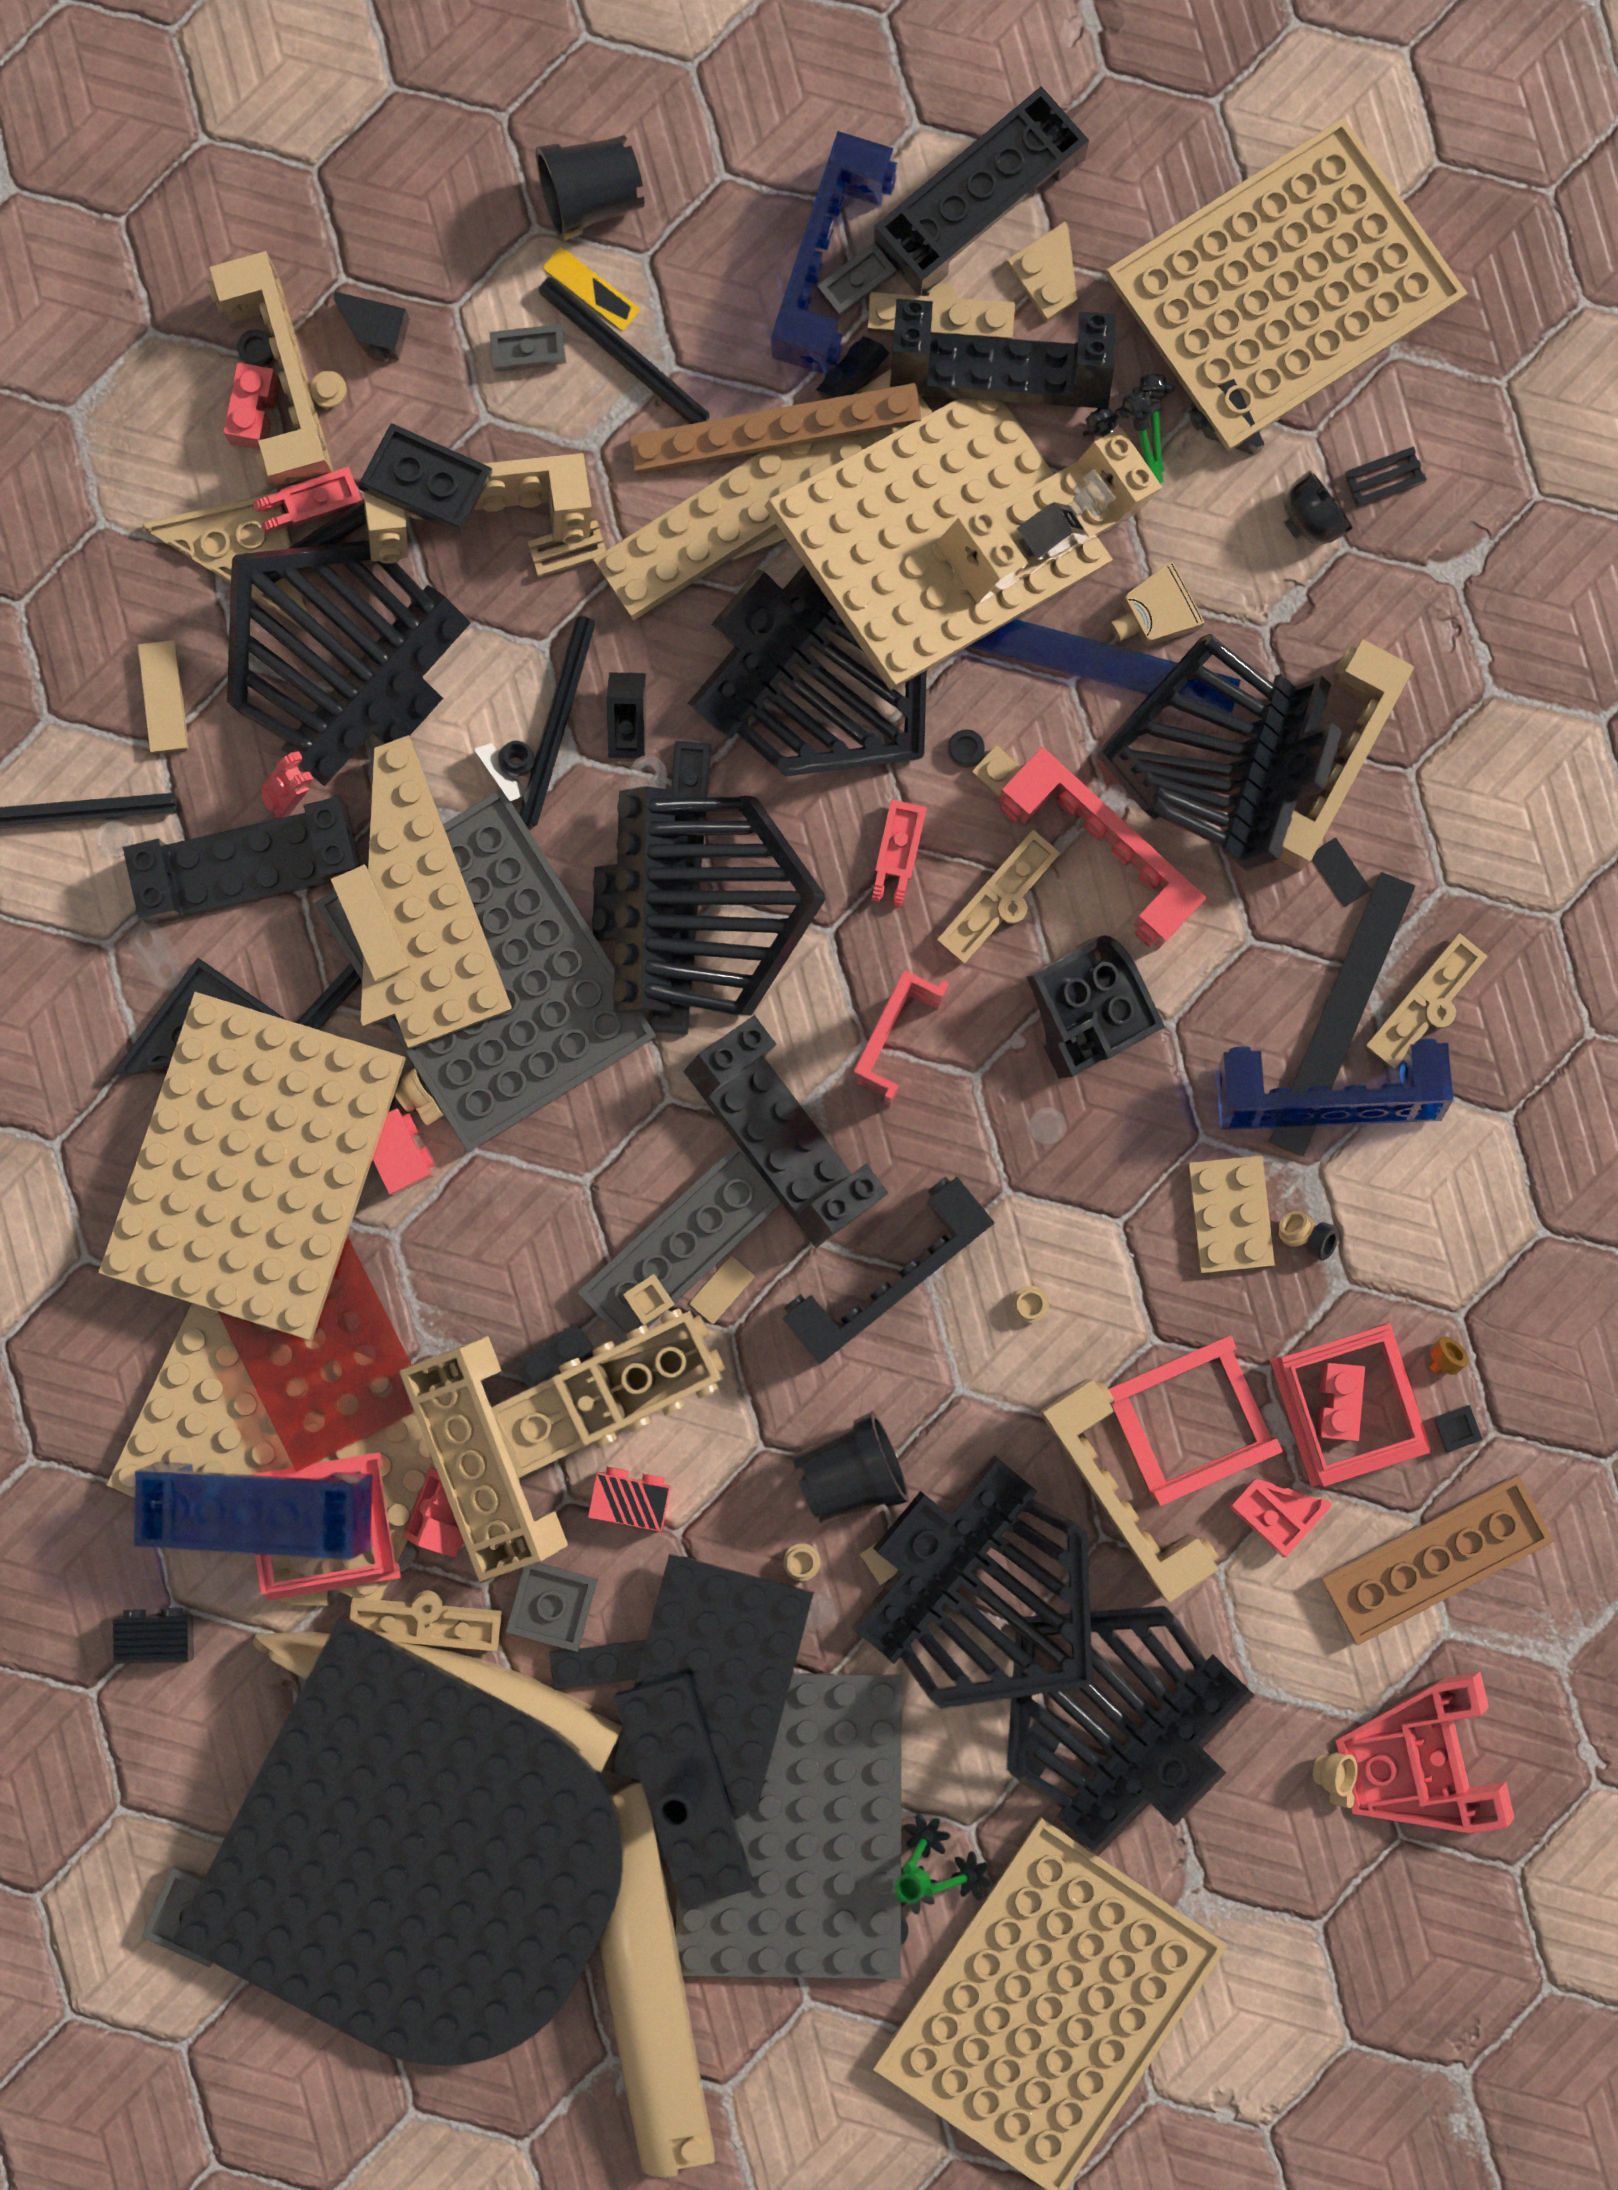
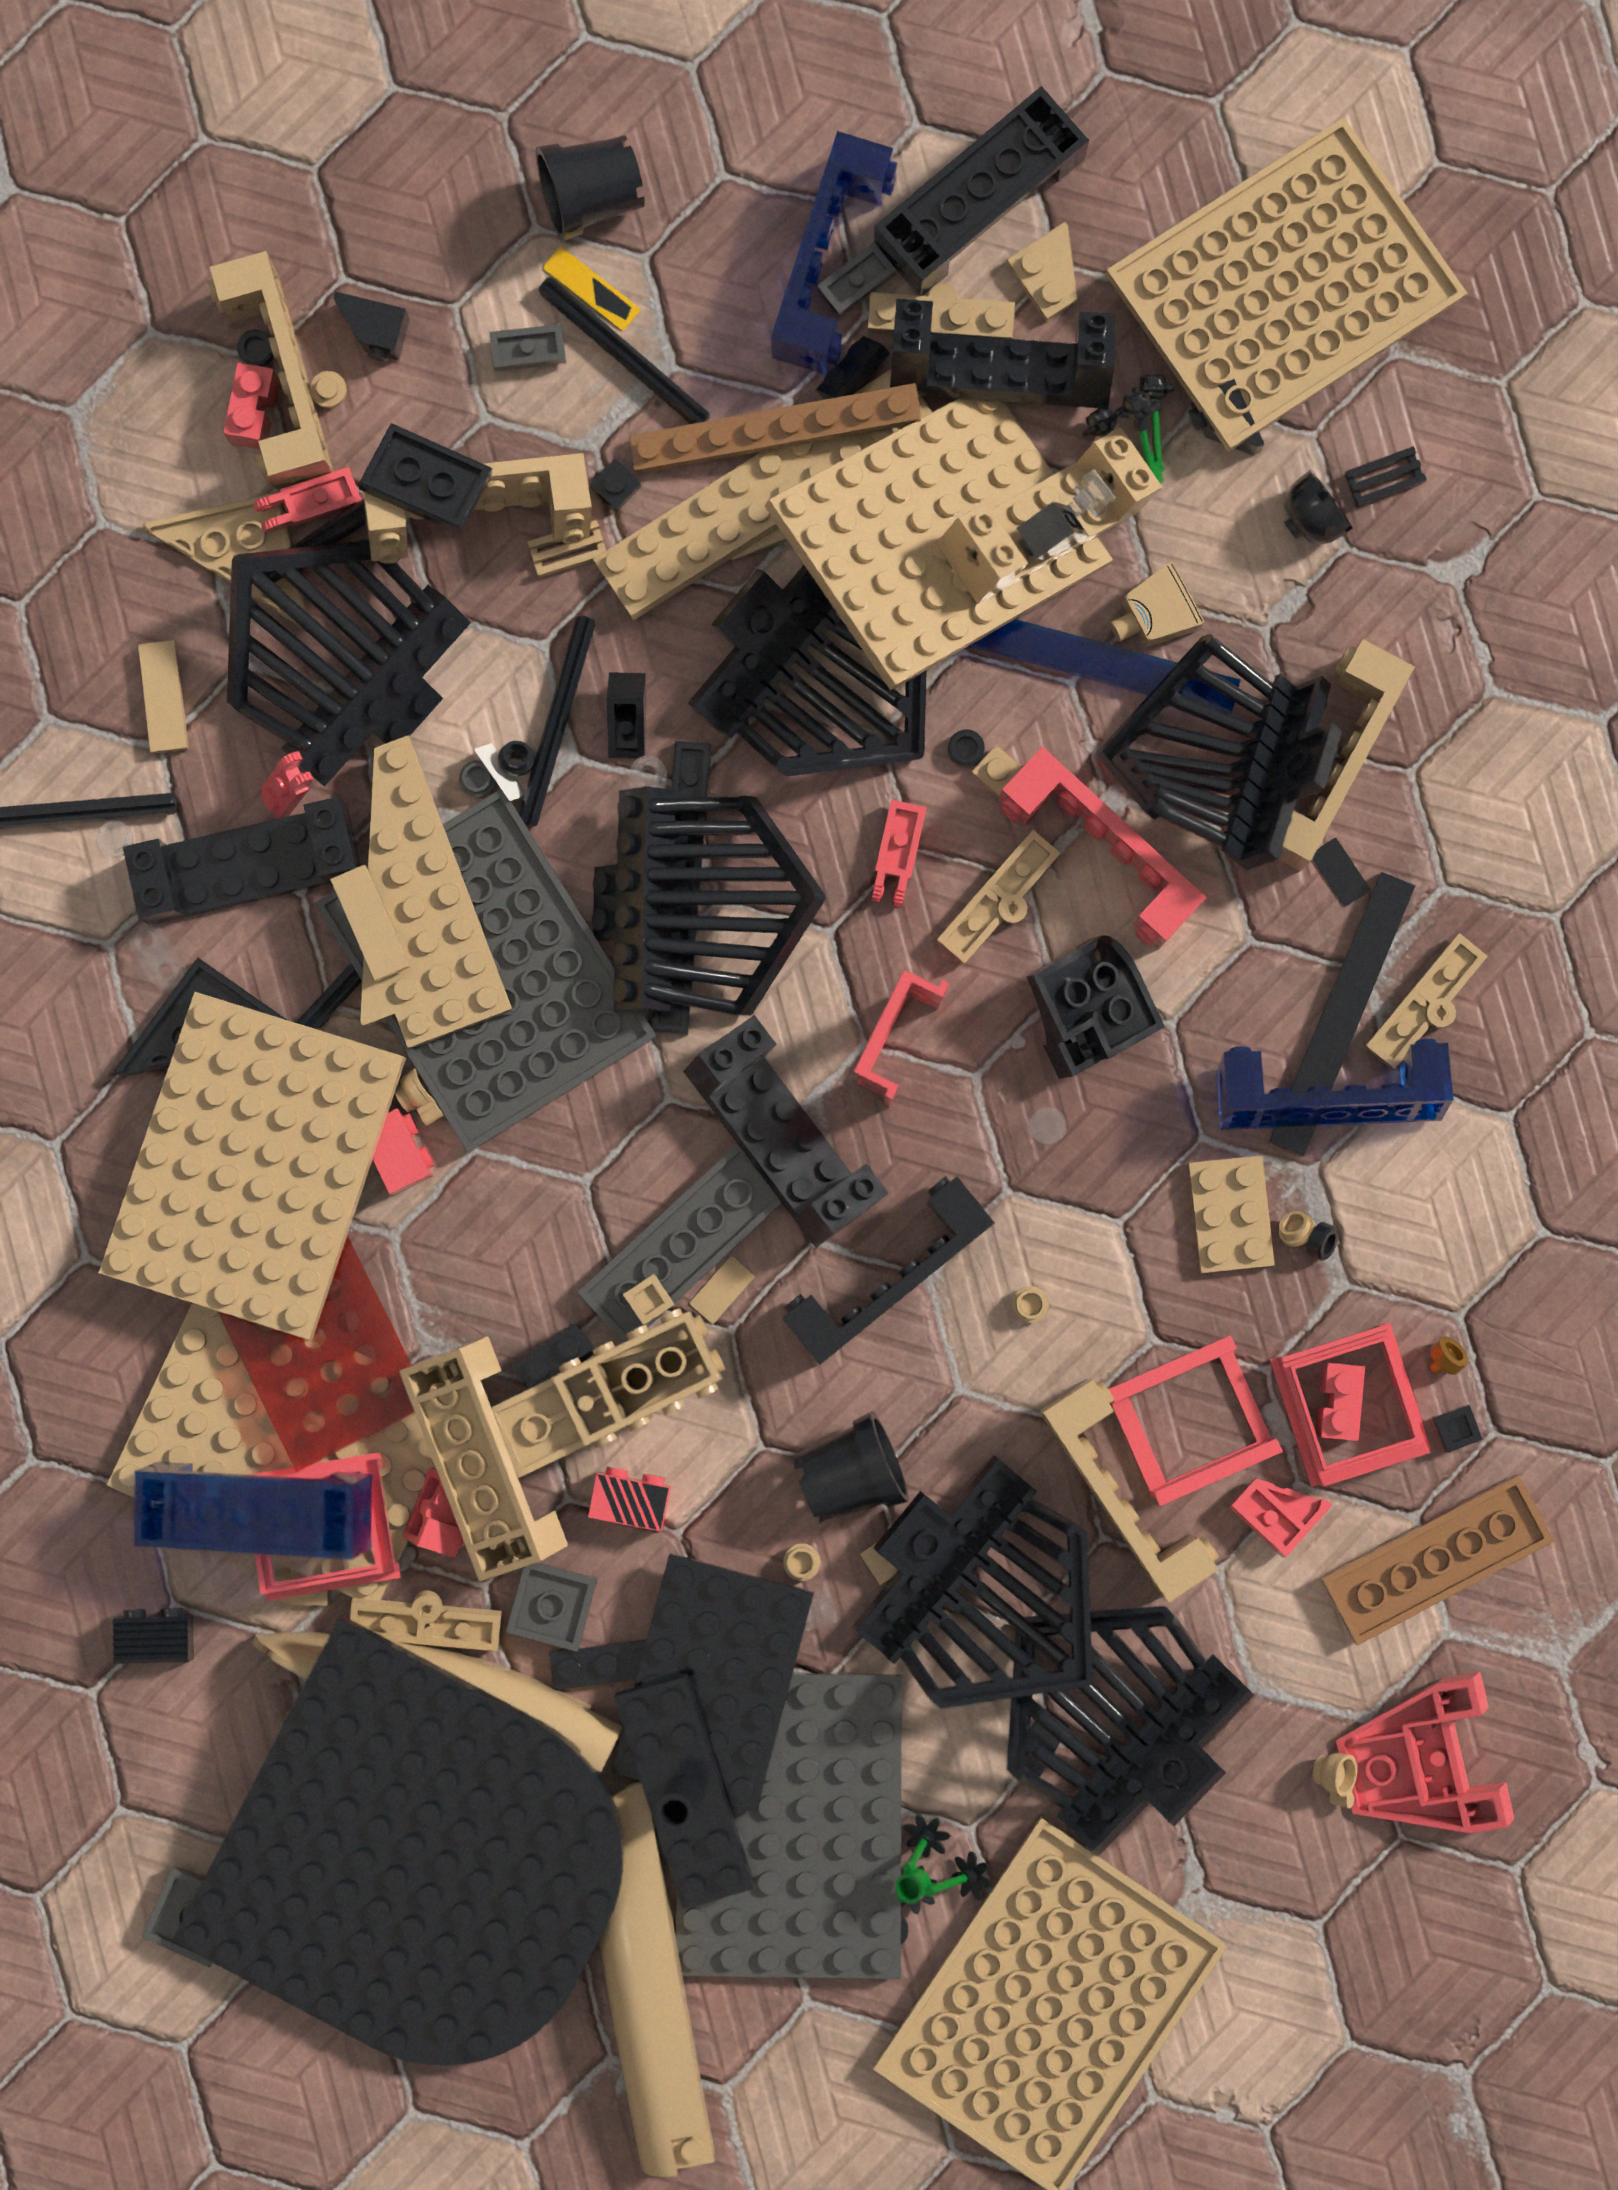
(476, 779): none -> dark grey plate
(615, 485): none -> black plate

